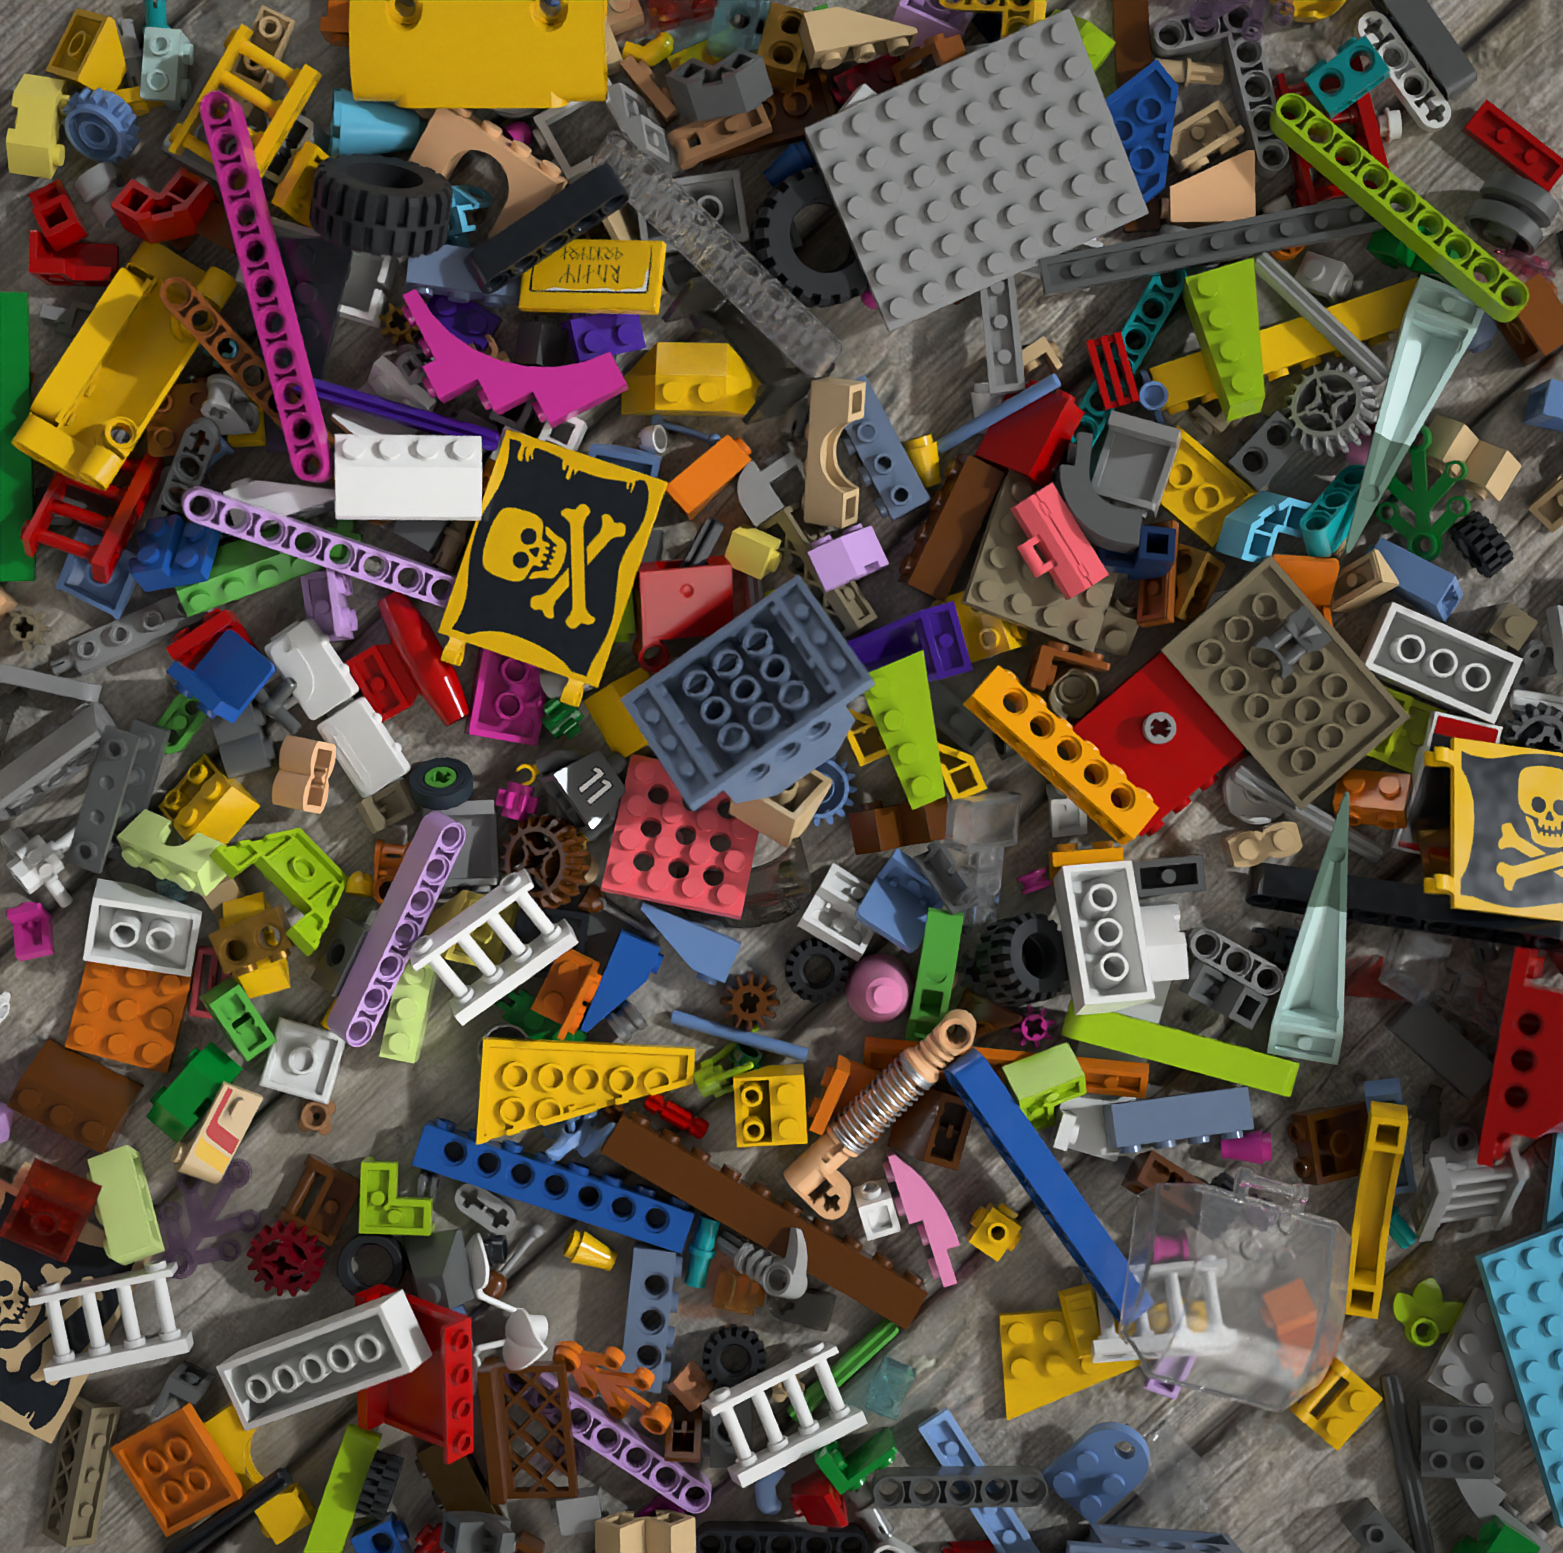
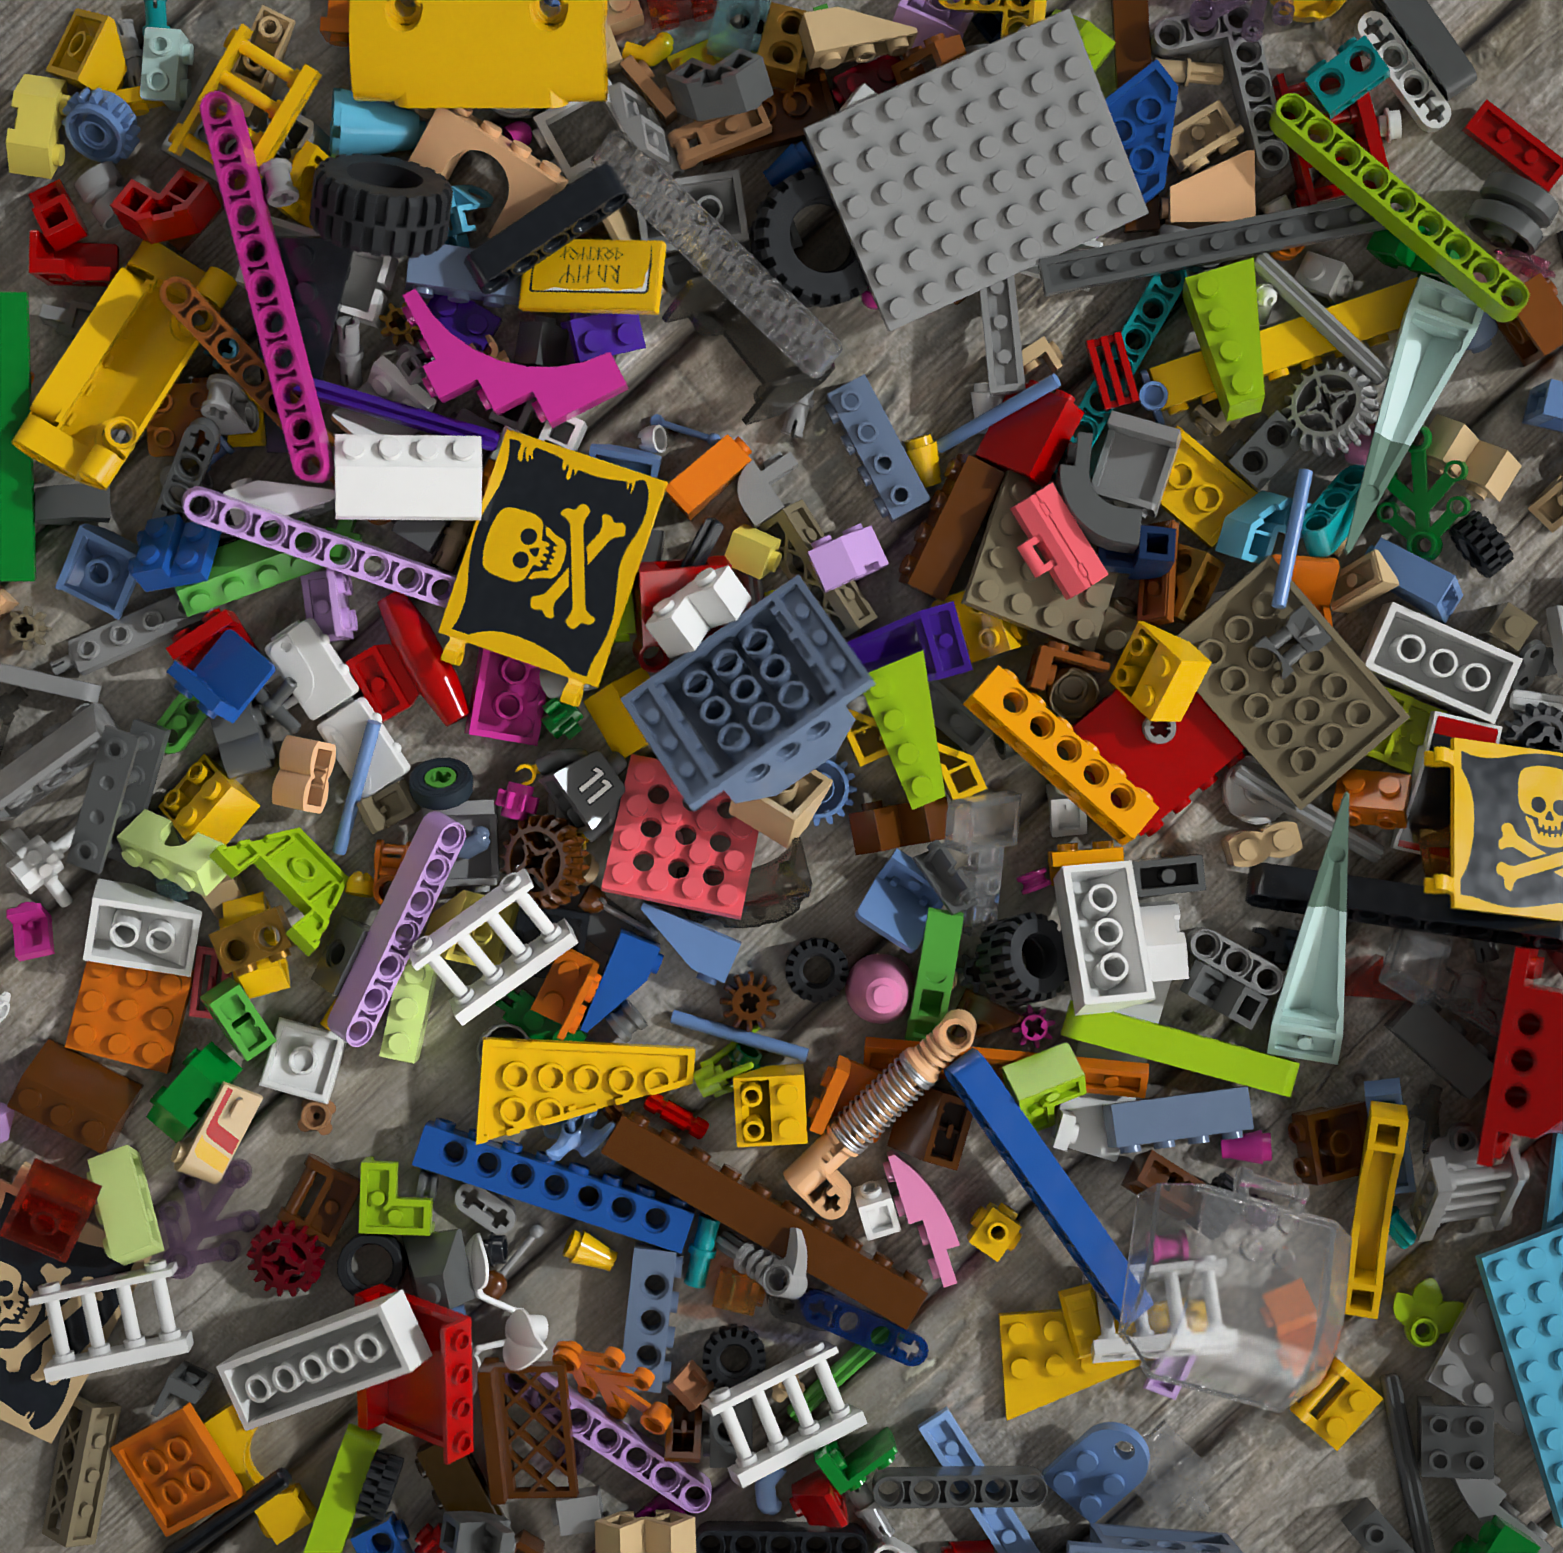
(116, 528): red fence -> none
(216, 227): reddish brown slope -> none
(279, 182): none -> light grey bush
(349, 351): none -> light grey pin
(356, 787): none -> medium blue bar
(476, 843): none -> sand blue arm
(689, 382): yellow wedge -> none
(690, 613): none -> white brick
(828, 494): tan arch -> none
(833, 910): white slope -> none
(862, 1332): none -> clear blue beam
(889, 1387): clear light blue bracket -> none
(1159, 673): none -> yellow slope
(1265, 299): none -> white arm
(1292, 539): none -> medium blue bar

